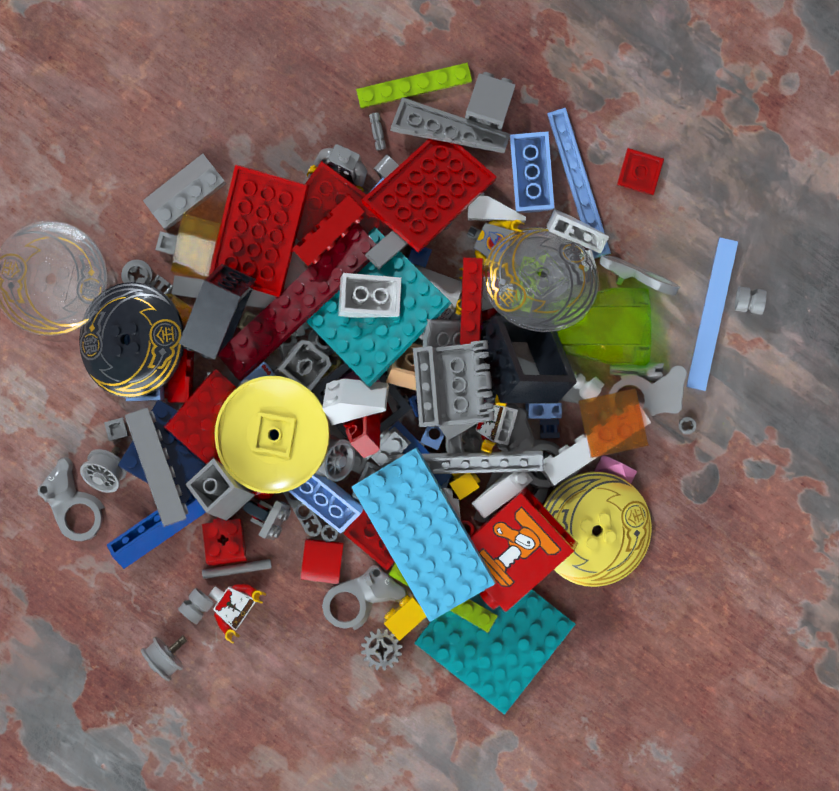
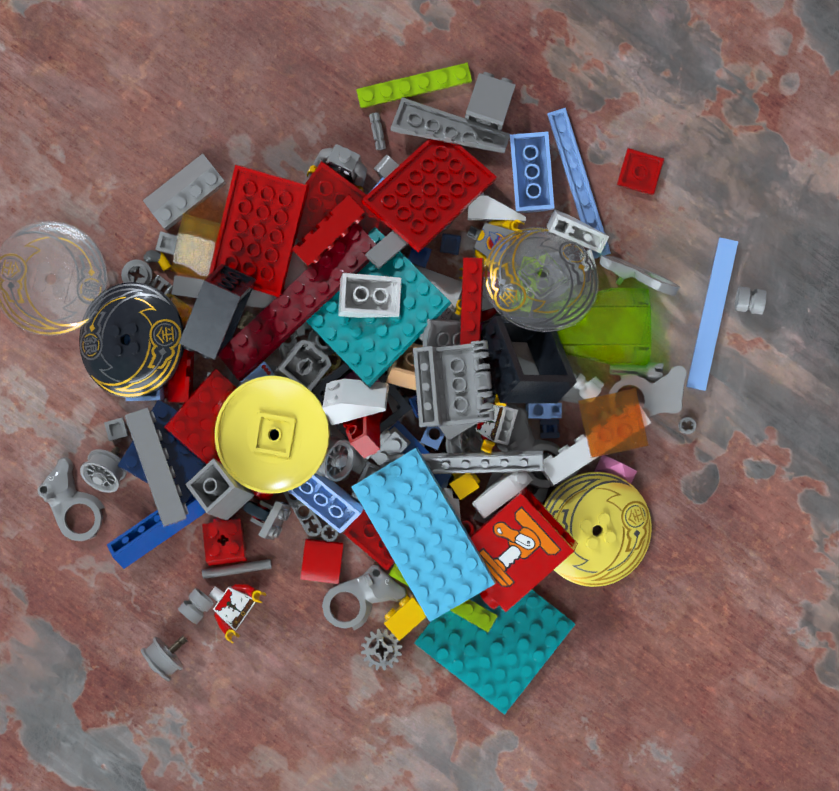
(156, 256): none -> arm
(450, 244): none -> dark blue tile

